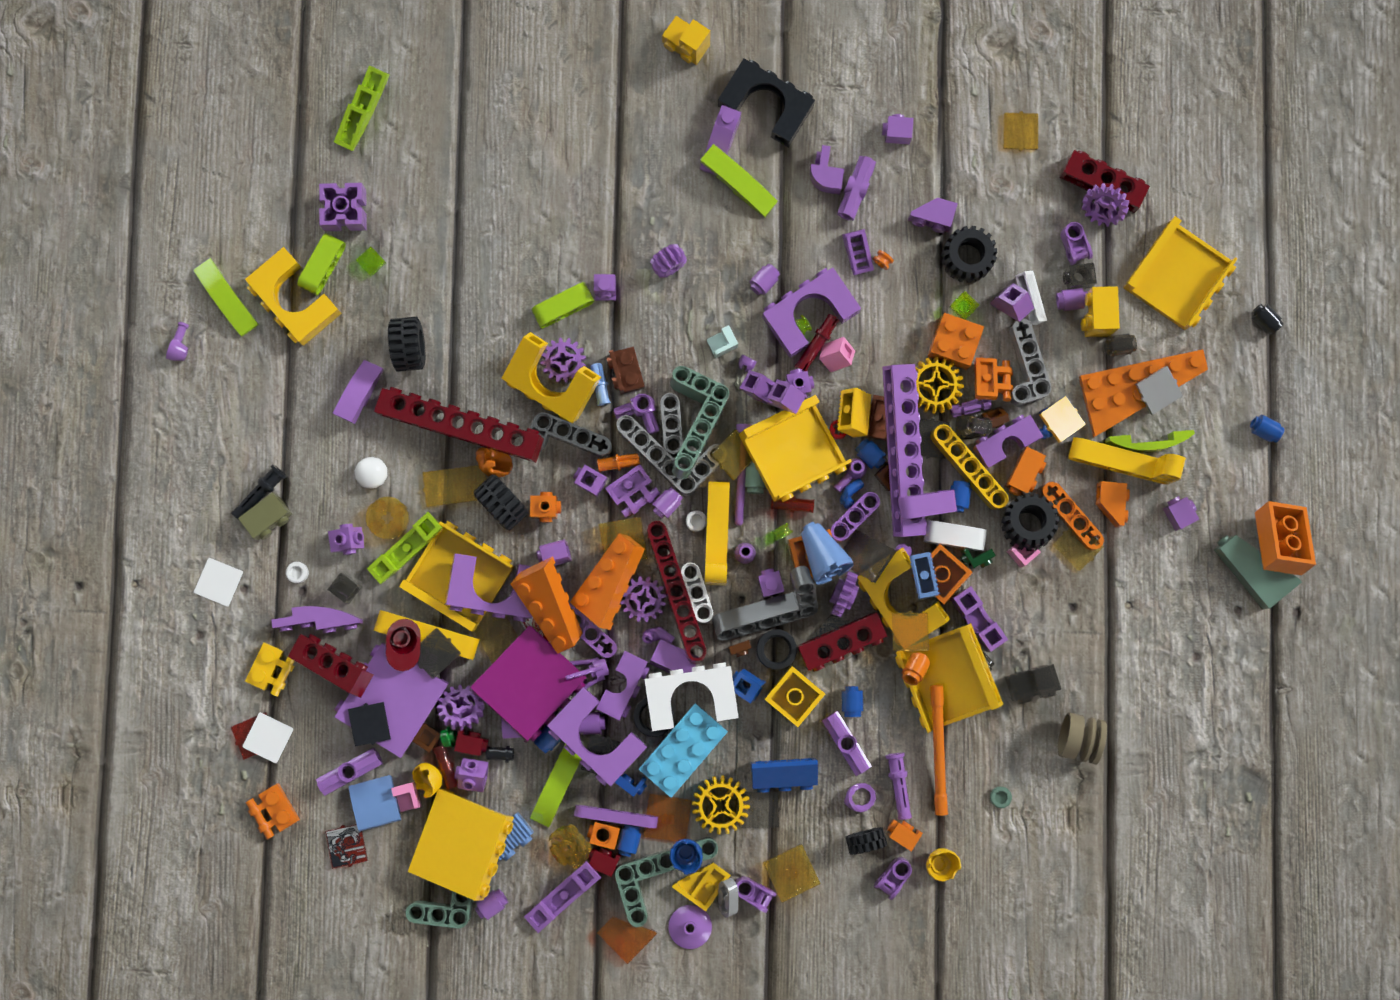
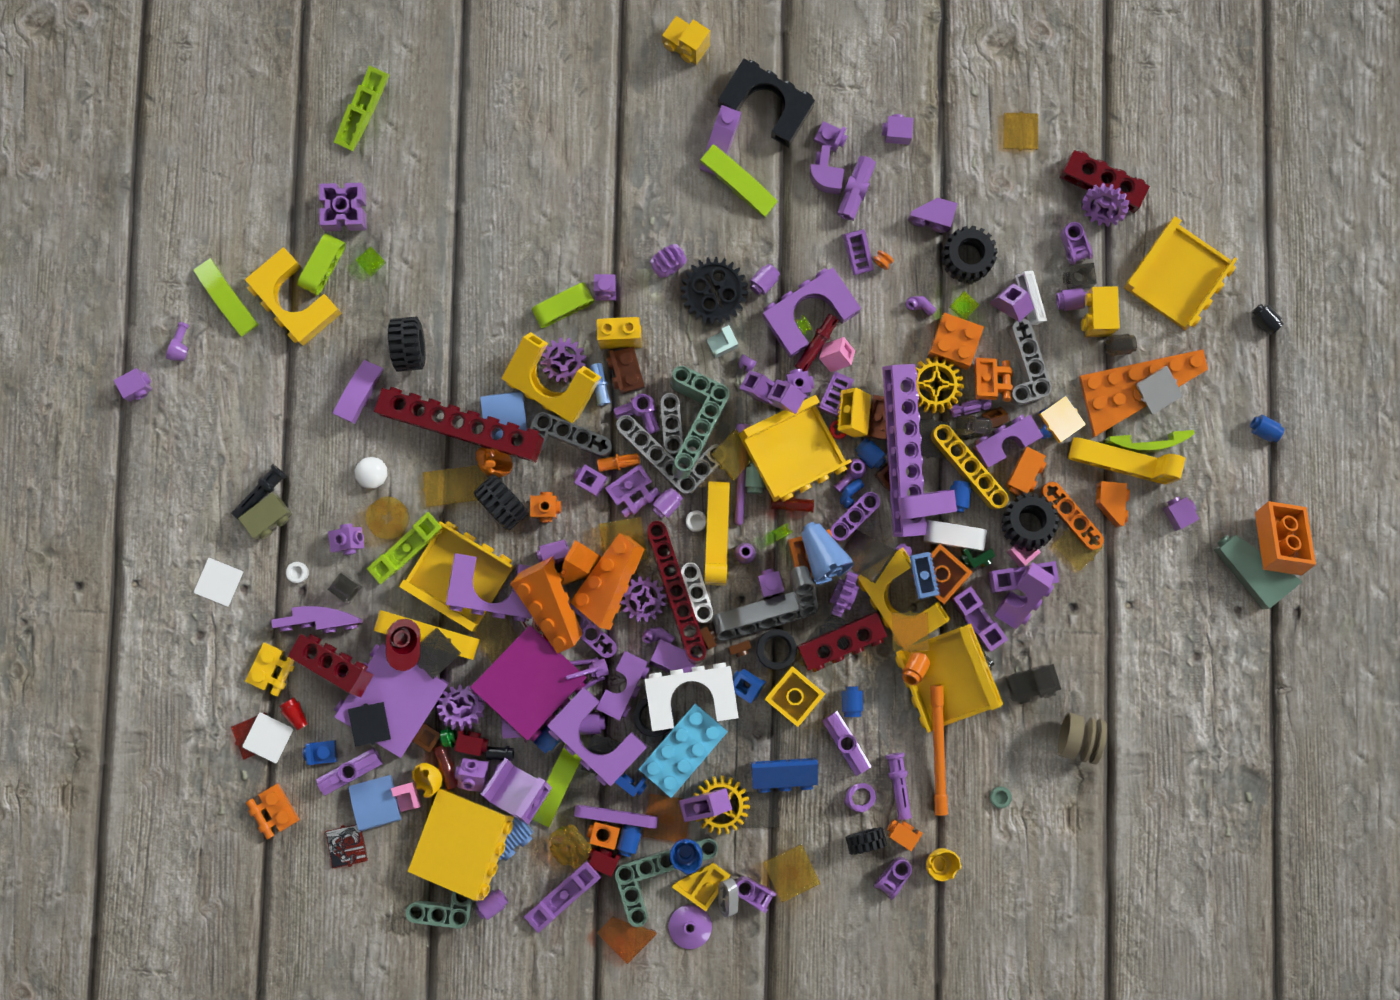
(133, 385): none -> medium lavender brick
(293, 713): none -> red cone
(320, 752): none -> blue bracket
(506, 408): none -> medium blue slope
(516, 791): none -> medium lavender panel
(578, 563): none -> orange wedge
(619, 333): none -> yellow panel
(705, 805): none -> medium lavender slope
(709, 638): none -> reddish brown plate
(731, 283): none -> black gear
(826, 408): none -> medium lavender slope
(831, 136): none -> medium lavender bracket
(920, 303): none -> medium lavender arm
(1009, 578): none -> medium lavender arch
(1016, 608): none -> medium lavender arch

